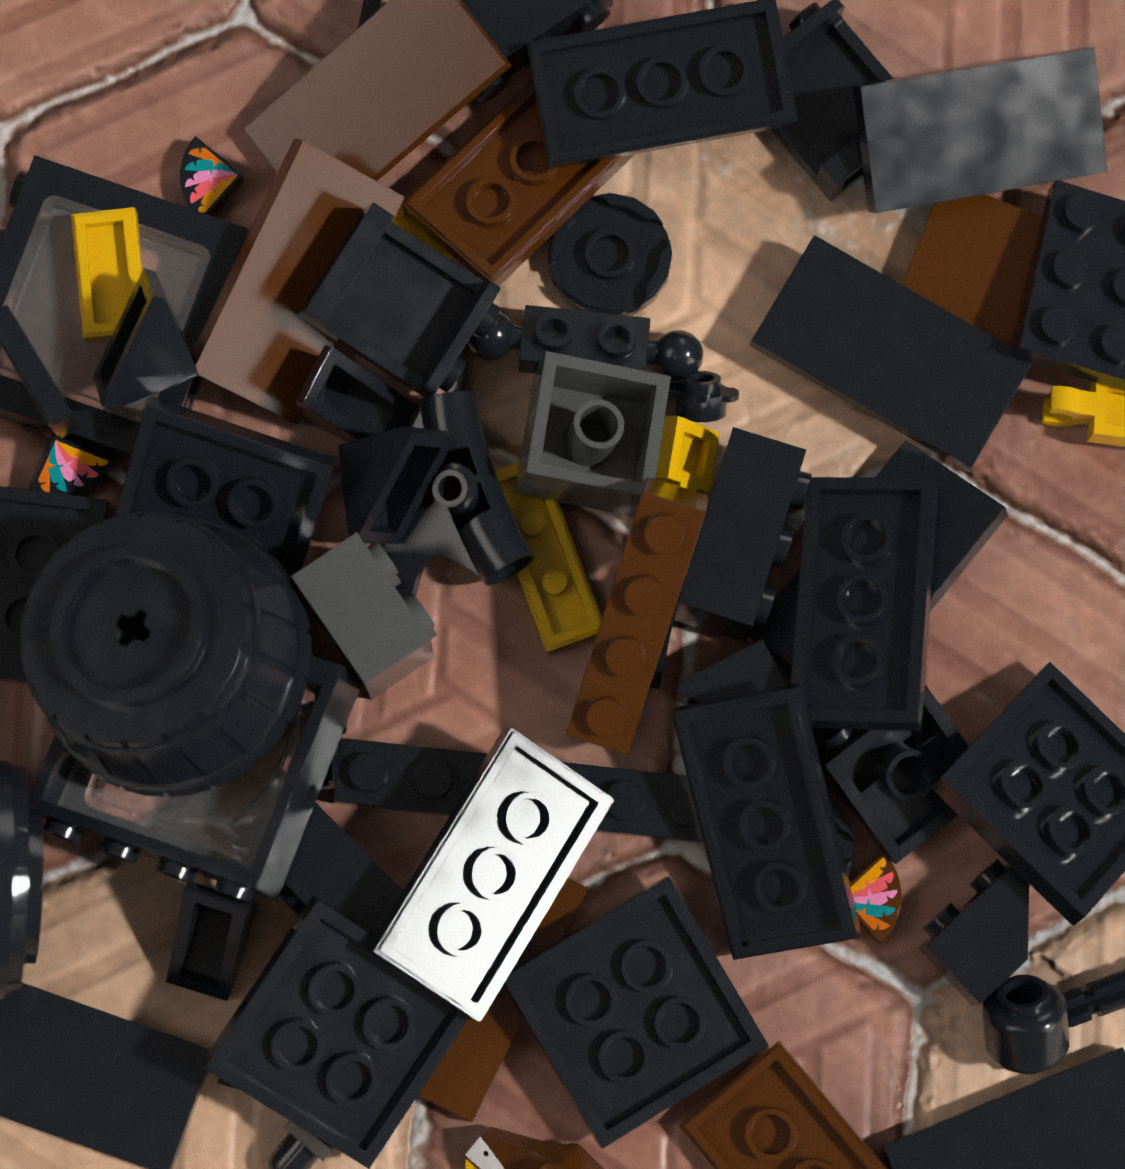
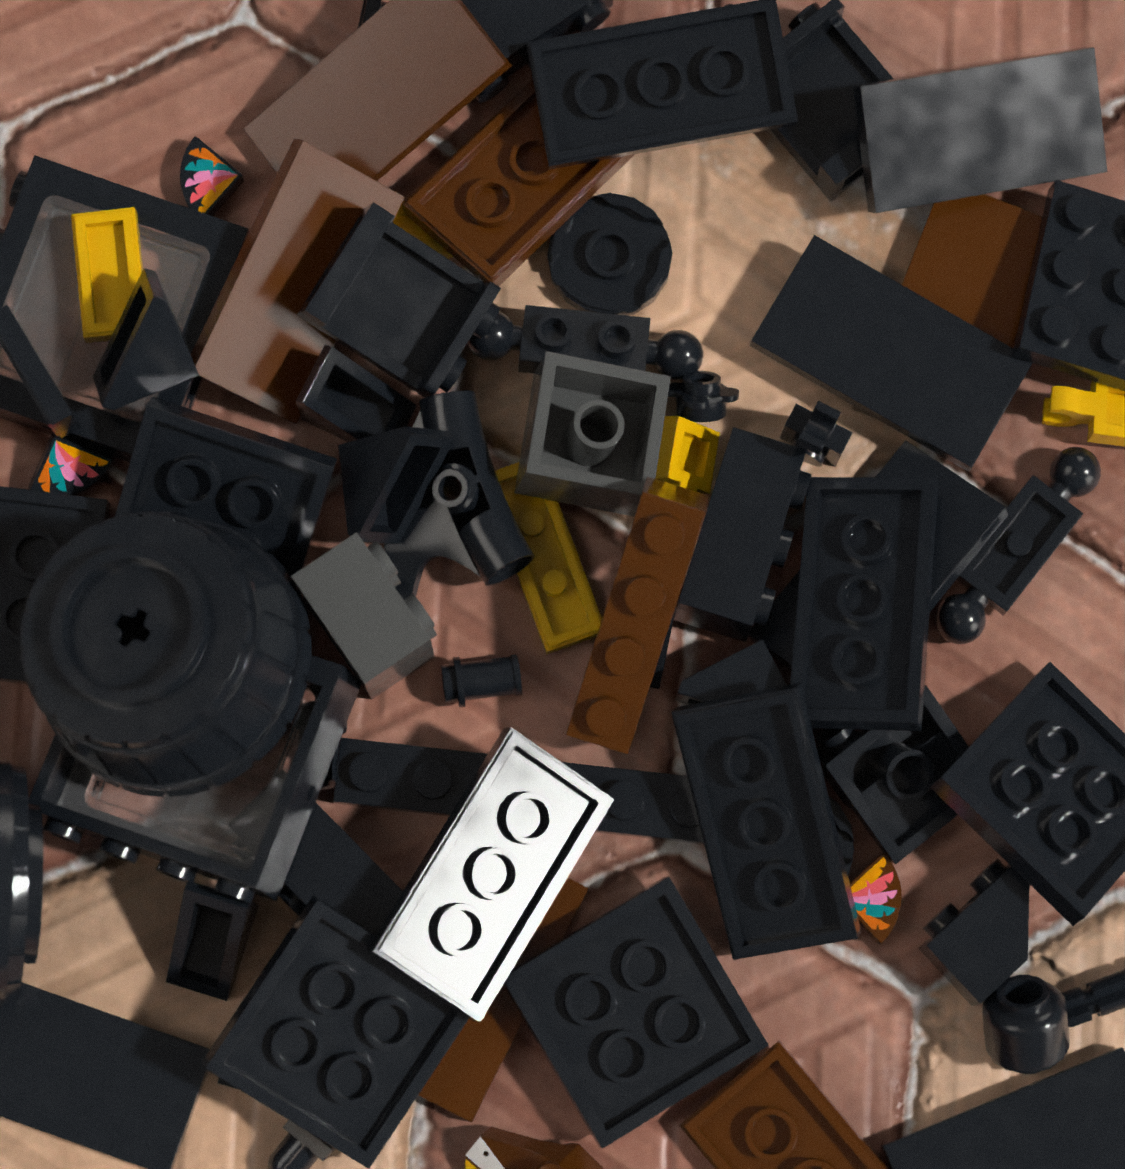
(481, 679): none -> black pin
(816, 433): none -> black plate
(1020, 546): none -> black plate

